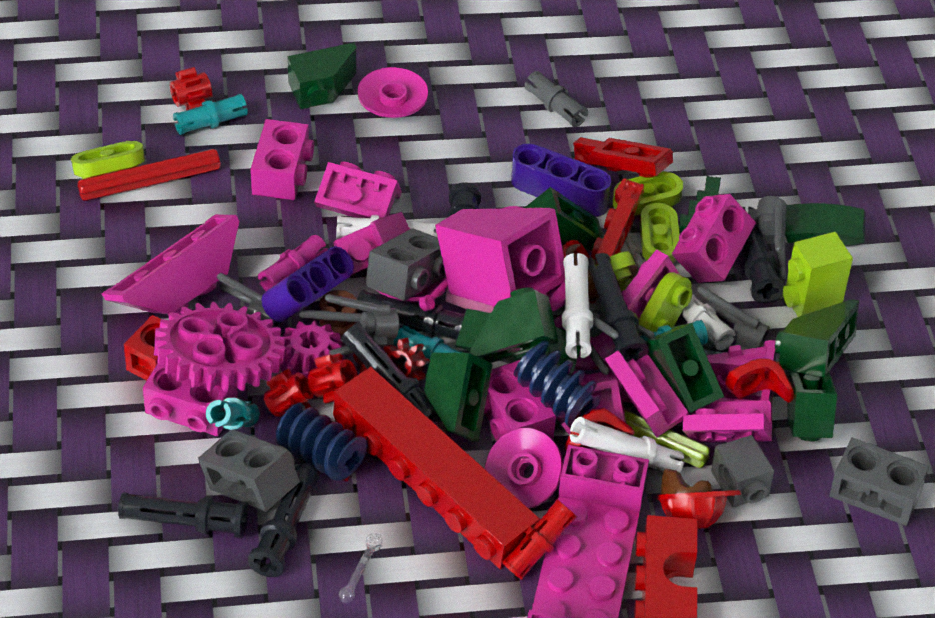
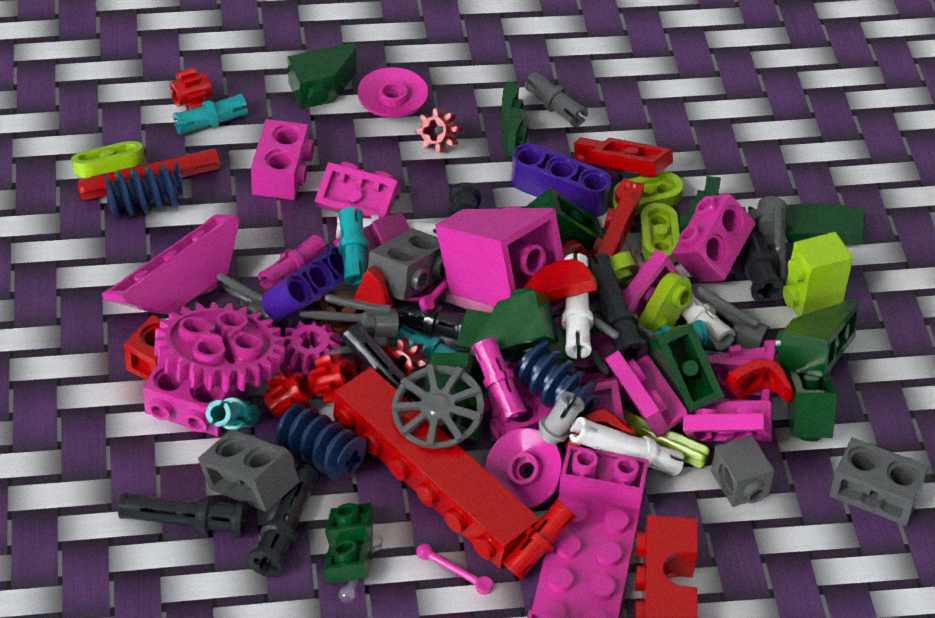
(144, 190): none -> dark blue piece
(349, 541): none -> dark green slope
(352, 245): none -> teal pin
(373, 289): none -> red tile
(437, 405): none -> dark grey wheel
(449, 130): none -> gear
(483, 584): none -> dark pink hinge
(498, 379): none -> dark pink pin
(512, 126): none -> dark green slope
(555, 426): none -> light grey pin
(563, 279): none -> red tile
(693, 501): red piece -> none

